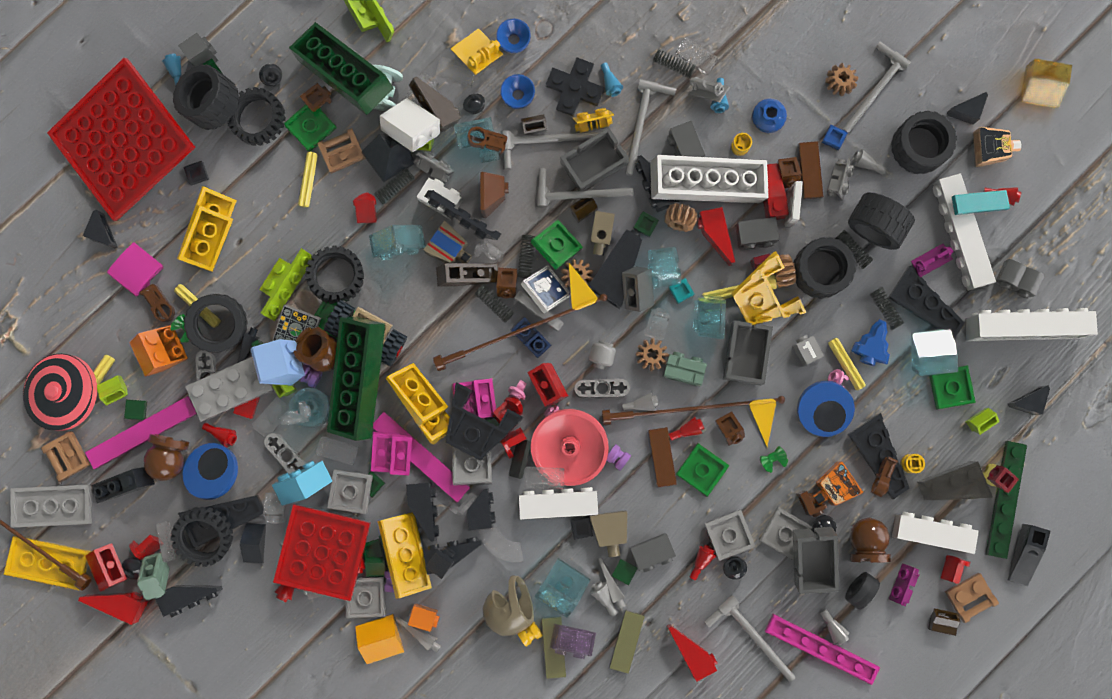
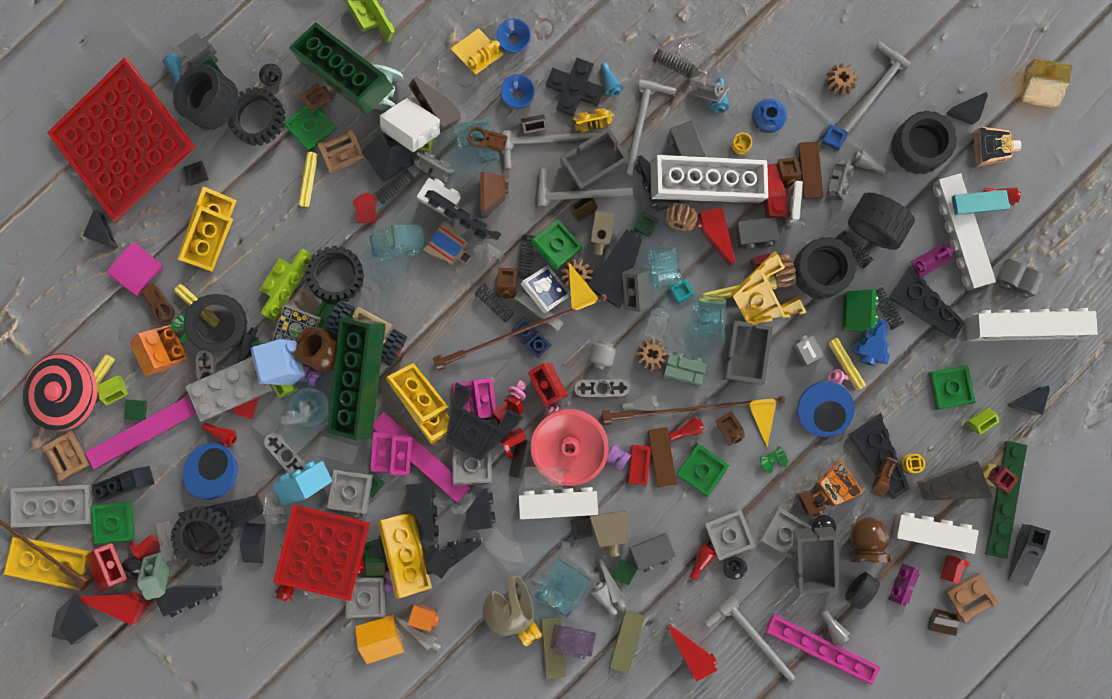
(73, 621): none -> black slope
(112, 523): none -> green tile
(164, 458): reddish brown tile -> none
(466, 274): dark brown slope -> none
(474, 103): black hat -> none
(639, 464): none -> red tile
(859, 310): none -> green slope
(933, 352): clear light blue slope -> none

